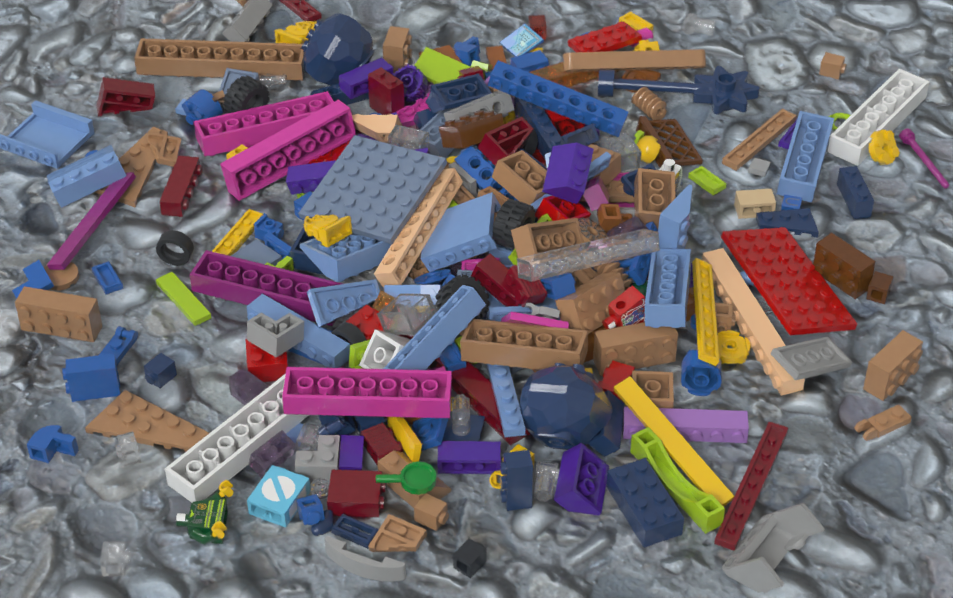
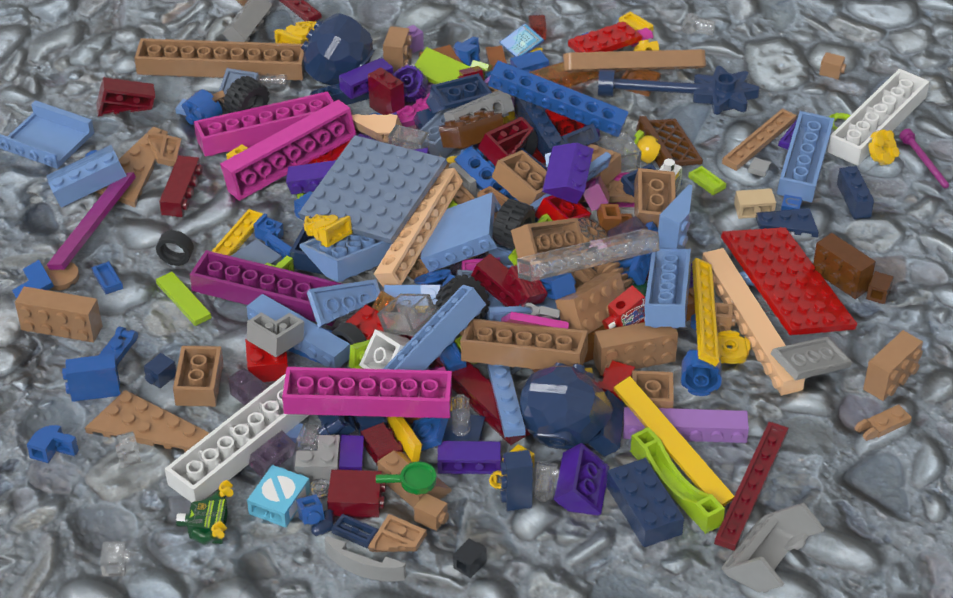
(198, 376): none -> medium nougat brick
(417, 38): none -> medium lavender brick
(649, 103): medium nougat piece -> none

